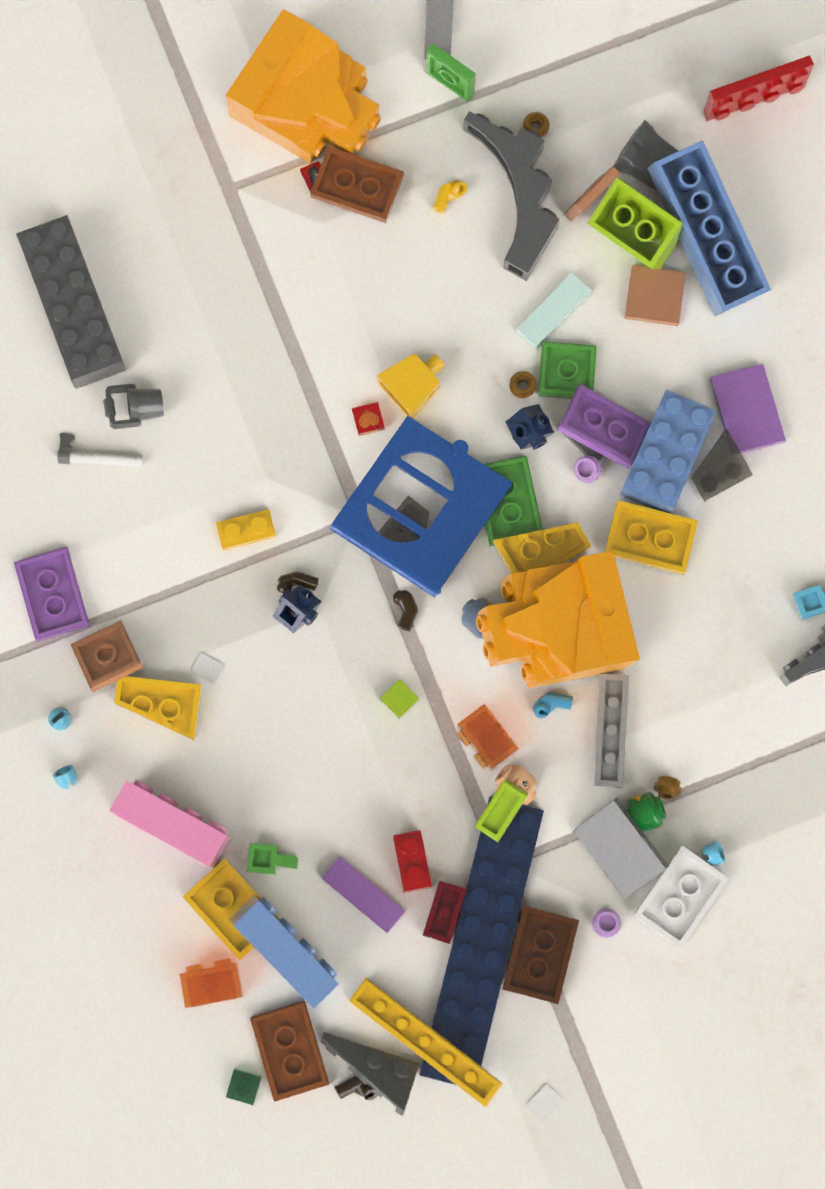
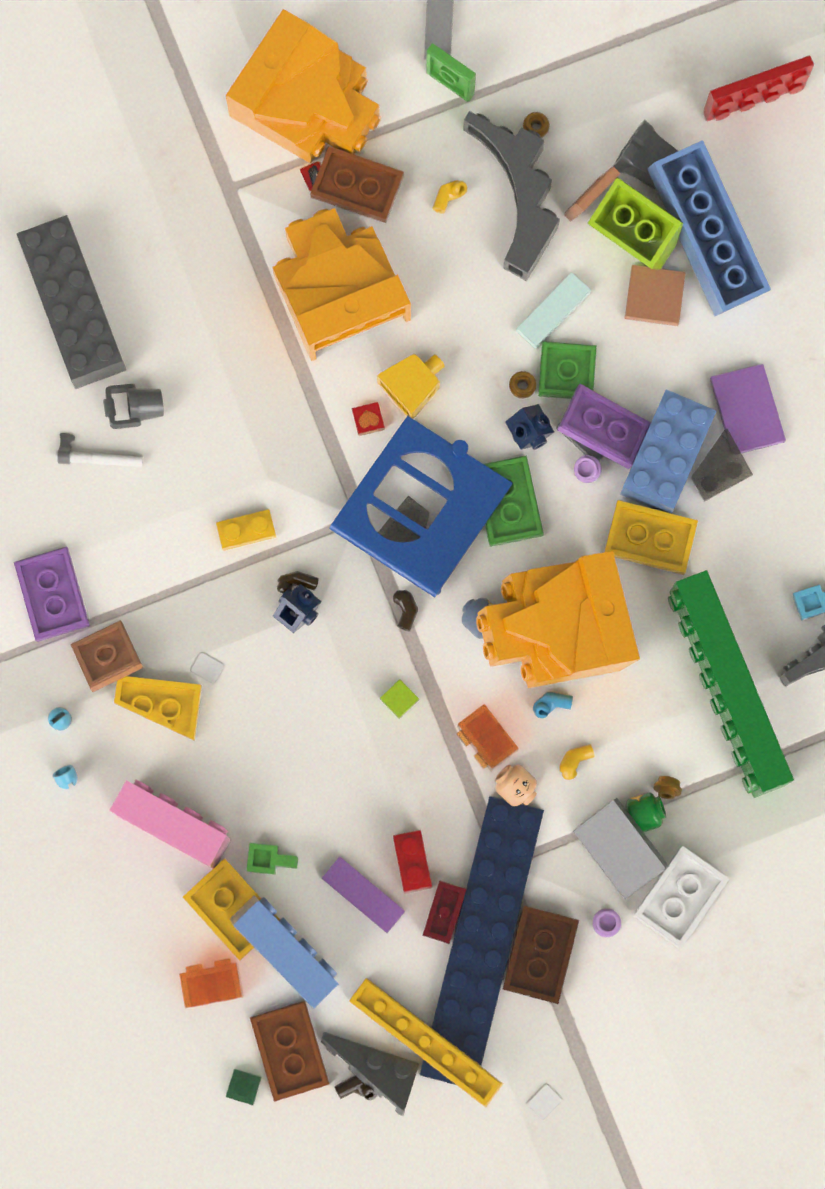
(337, 281): none -> light orange panel
(501, 810): lime tile -> none
(542, 547): yellow wing -> none
(572, 759): none -> yellow arm
(611, 731): light grey plate -> none
(714, 852): medium azure hinge -> none
(729, 684): none -> green brick

